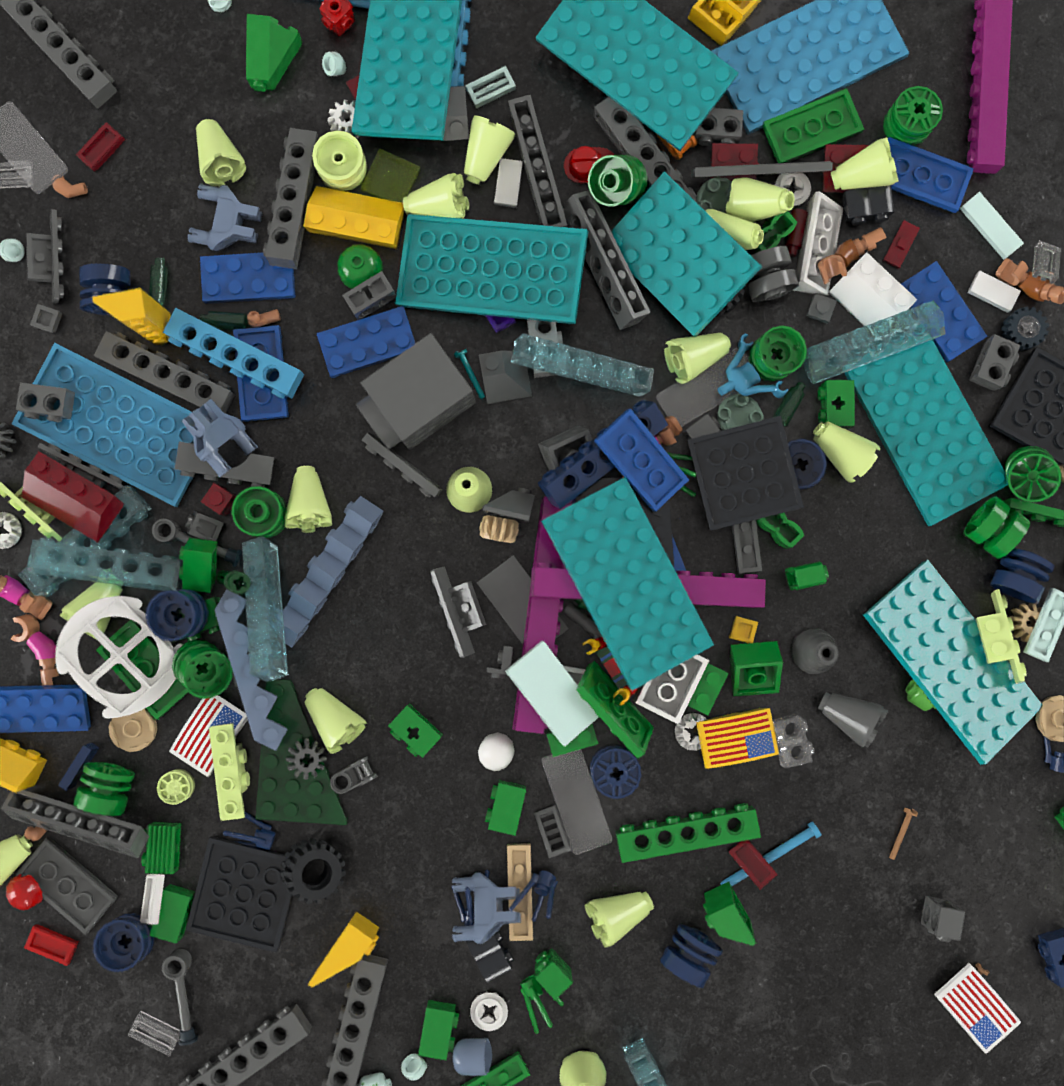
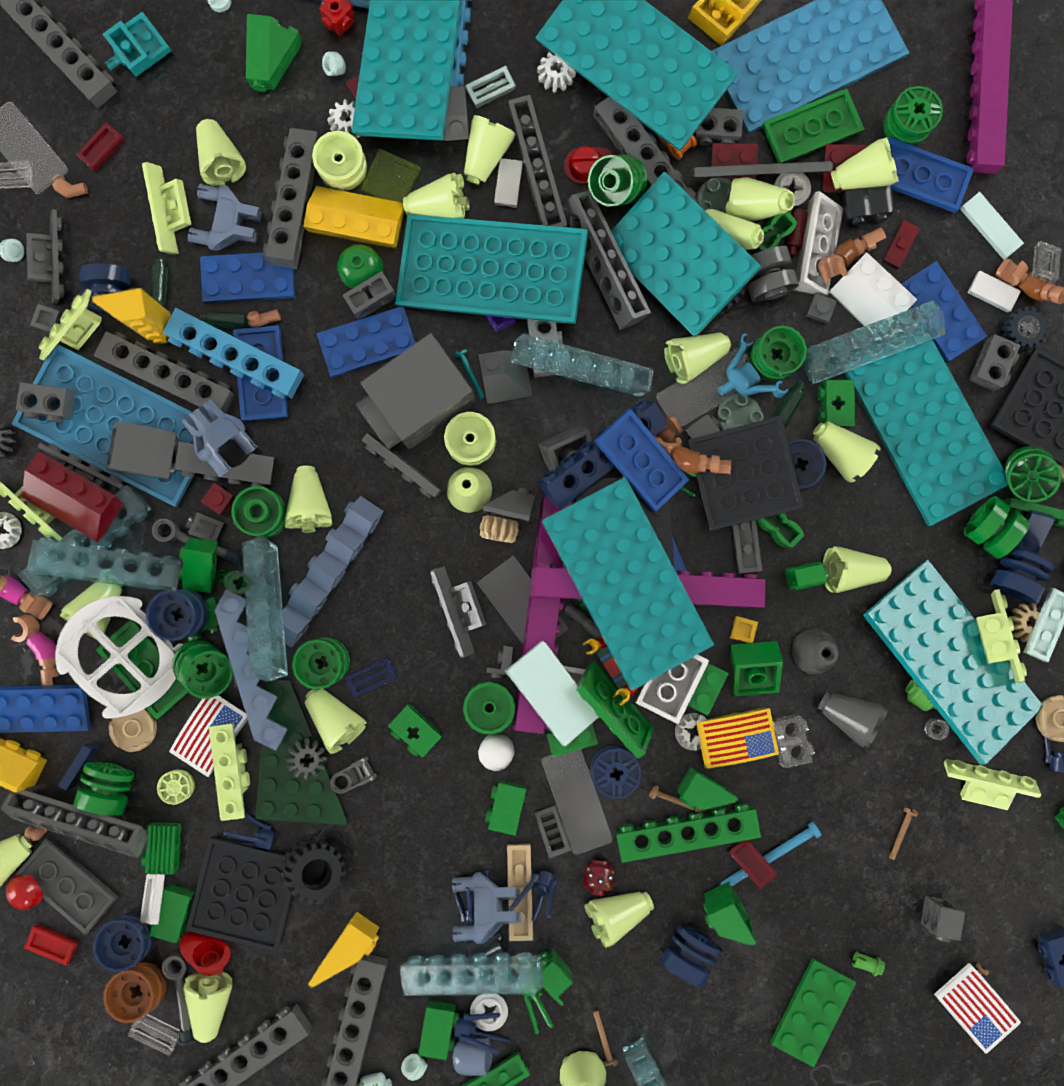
(74, 328): none -> yellowish green bracket
(123, 996): none -> dark orange wheel
(135, 44): none -> teal plate
(142, 450): none -> dark grey slope
(167, 207): none -> yellowish green bracket
(205, 953): none -> red piece
(206, 1003): none -> yellowish green cone
(310, 669): none -> green wheel
(352, 686): none -> clear blue tile
(440, 983): none -> clear light blue brick
(467, 1031): none -> dark blue plant
(473, 452): none -> yellowish green wheel
(486, 721): none -> green wheel
(555, 73): none -> white gear
(599, 877): none -> dark red head
(610, 1061): none -> medium nougat piece
(654, 792): none -> medium nougat piece
(693, 461): none -> piece
(703, 792): none -> green slope
(813, 1012): none -> green plate
(853, 569): none -> yellowish green cone
(869, 964): none -> bright green pin
(944, 732): none -> clear bush
(990, 786): none -> yellowish green bracket
(1038, 530): none -> dark blue tile

